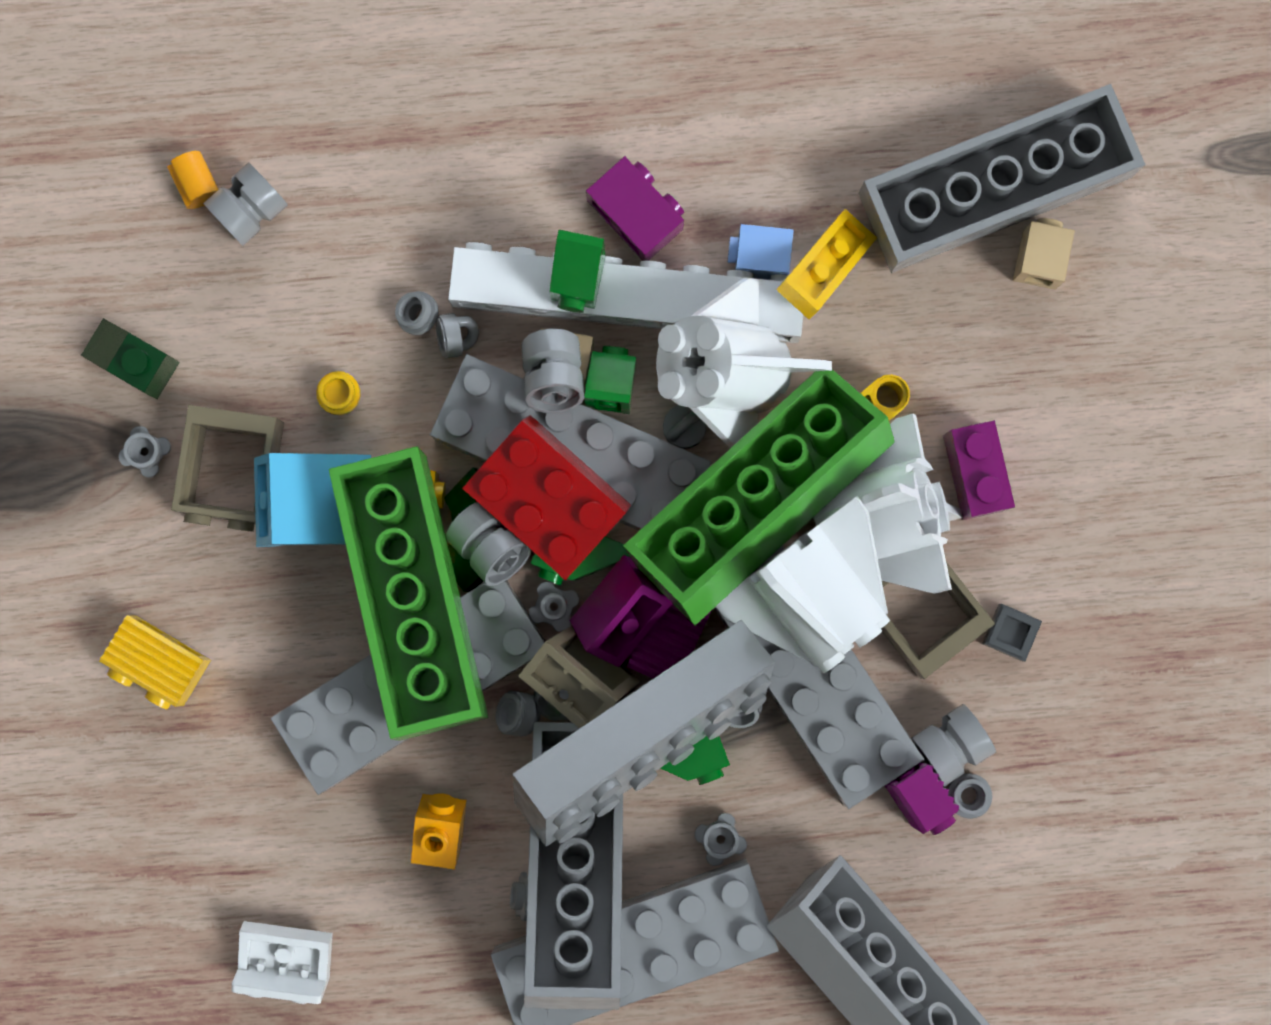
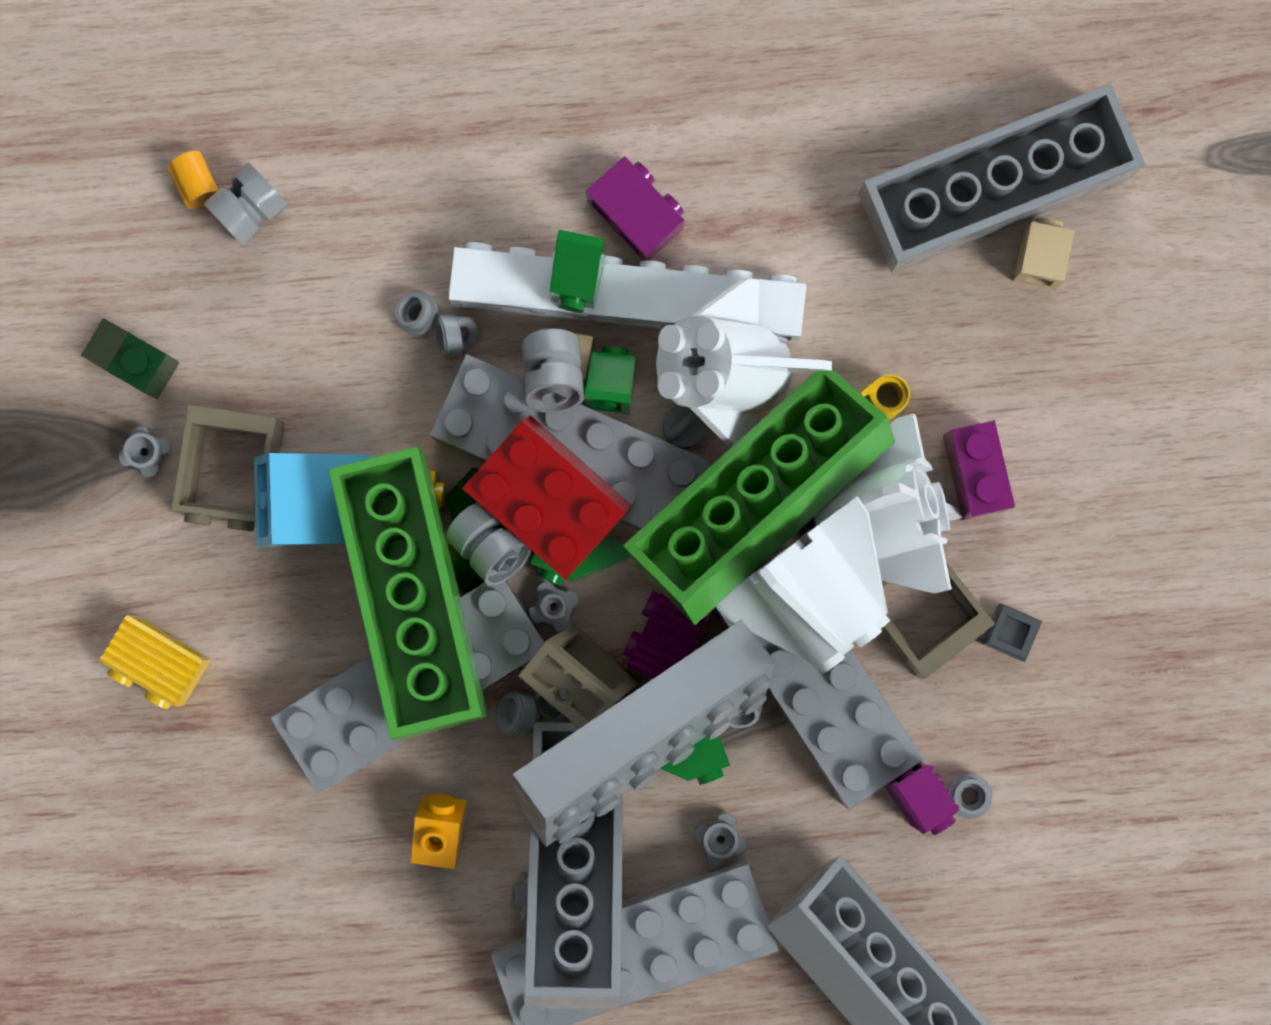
(283, 963): white bracket -> none
(338, 393): yellow plate -> none
(619, 613): magenta brick -> none
(761, 250): light blue brick -> none
(826, 264): yellow plate -> none
(954, 744): light grey wheel -> none

